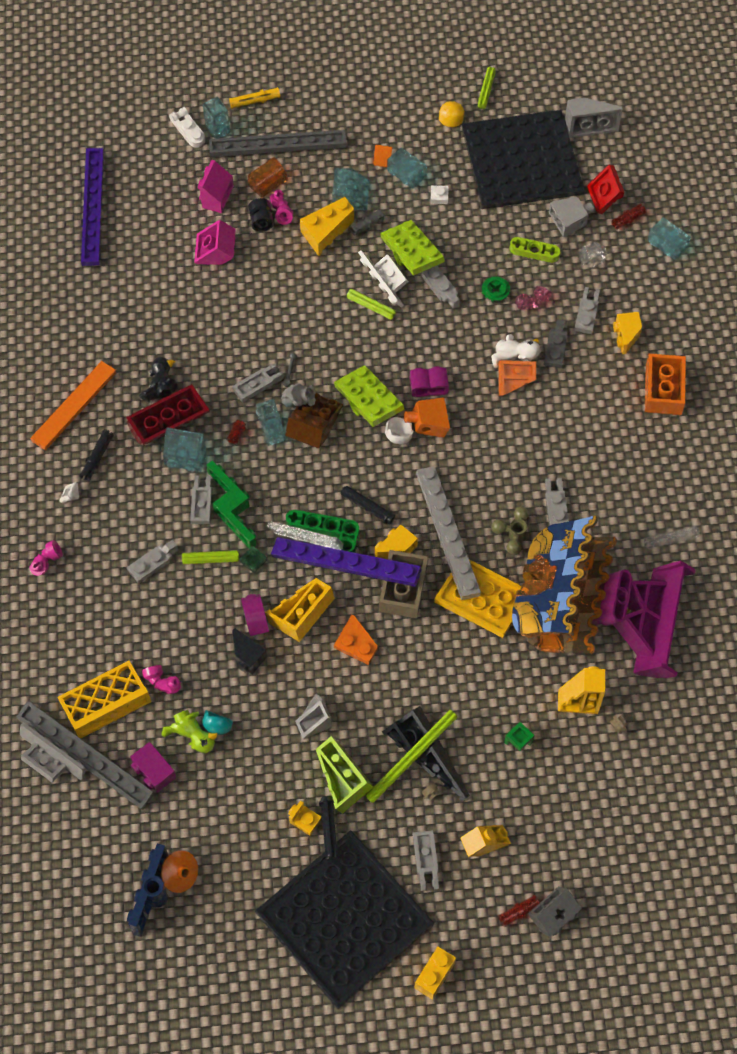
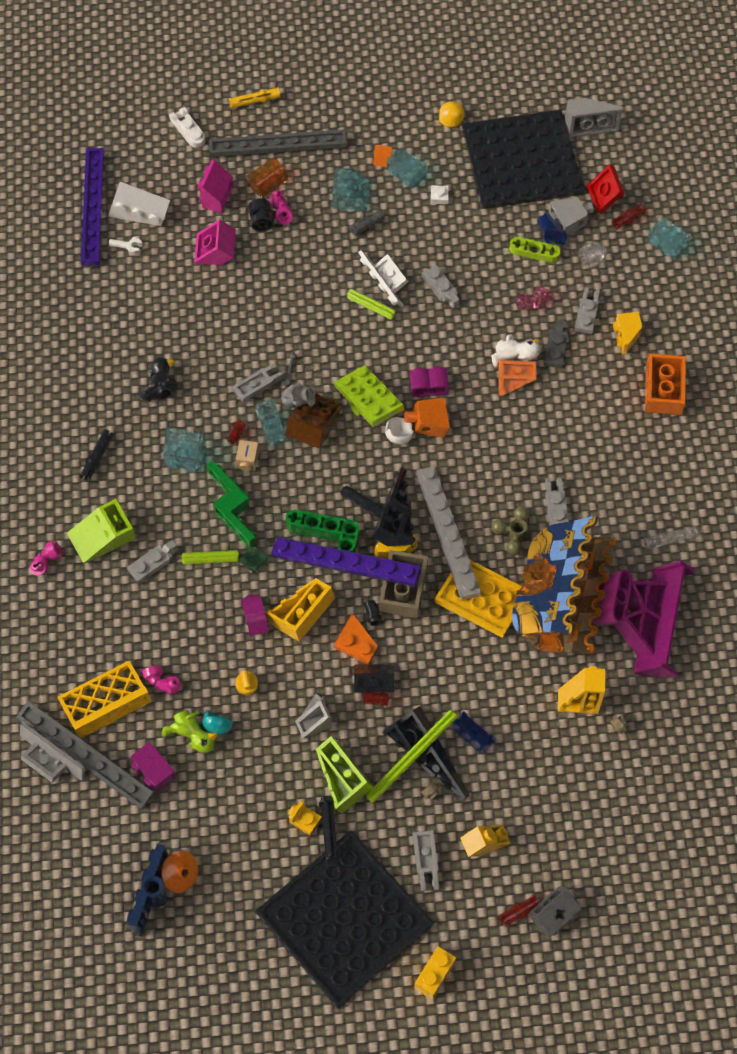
(70, 493): white slope -> none
(73, 405): orange tile -> none
(101, 532): none -> lime slope
(128, 245): none -> white bar
(138, 205): none -> white wedge
(168, 412): dark red slope -> none
(201, 502): light grey hinge -> none
(216, 118): clear light blue brick -> none
(246, 683): none -> yellow piece
(247, 455): none -> tan brick
(247, 652): black slope -> none
(305, 535): clear tile -> none
(326, 224): yellow wedge -> none
(373, 677): none -> black panel
(374, 617): none -> black pin
(376, 698): none -> clear red pin
(394, 522): none -> black wedge
(412, 247): lime plate -> none
(473, 733): none -> clear blue hinge
(486, 87): lime axle -> none
(495, 282): green gear -> none
(519, 736): green panel -> none
(551, 231): none -> clear blue piece

